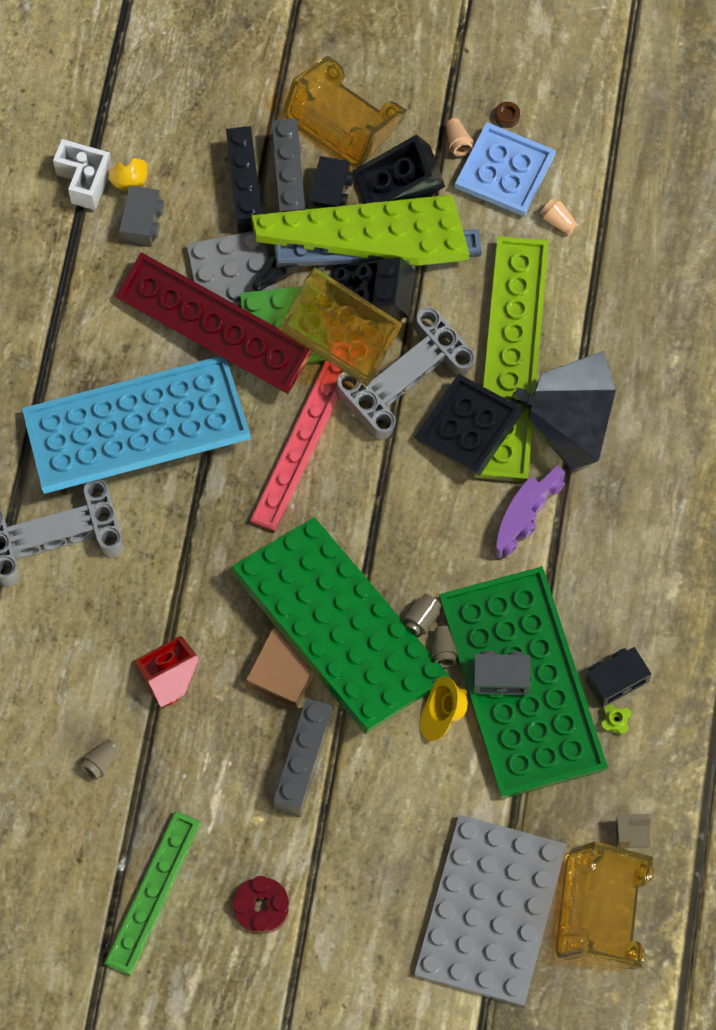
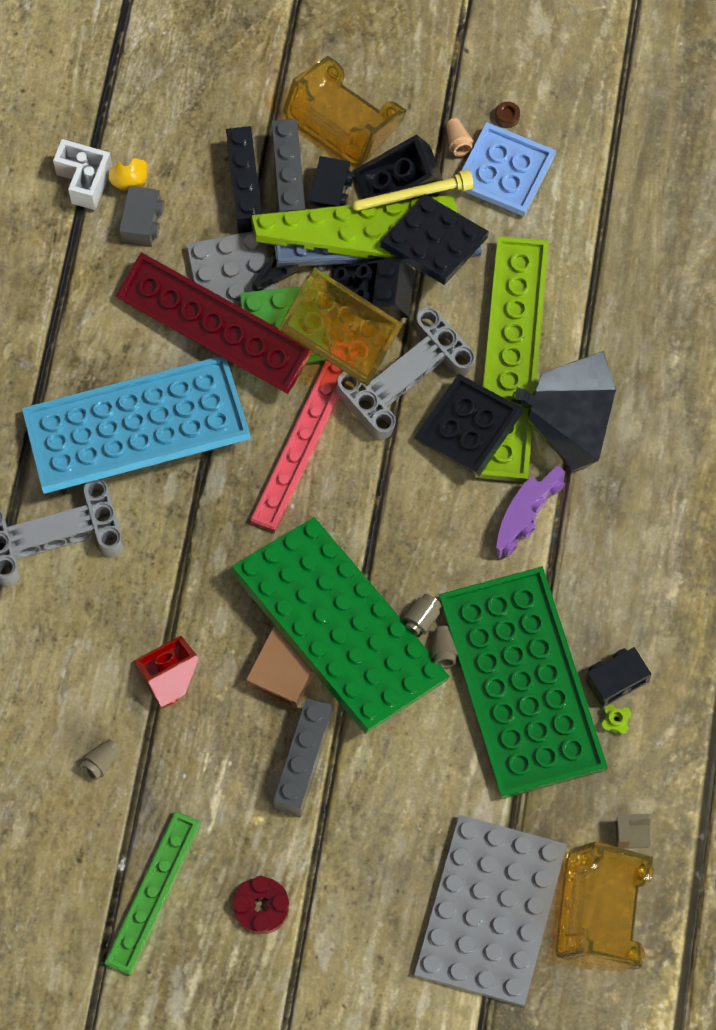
(434, 239): none -> black plate
(444, 705): yellow piece -> none
(462, 180): none -> light yellow piece
(502, 673): dark grey brick -> none
(558, 216): light nougat cone -> none

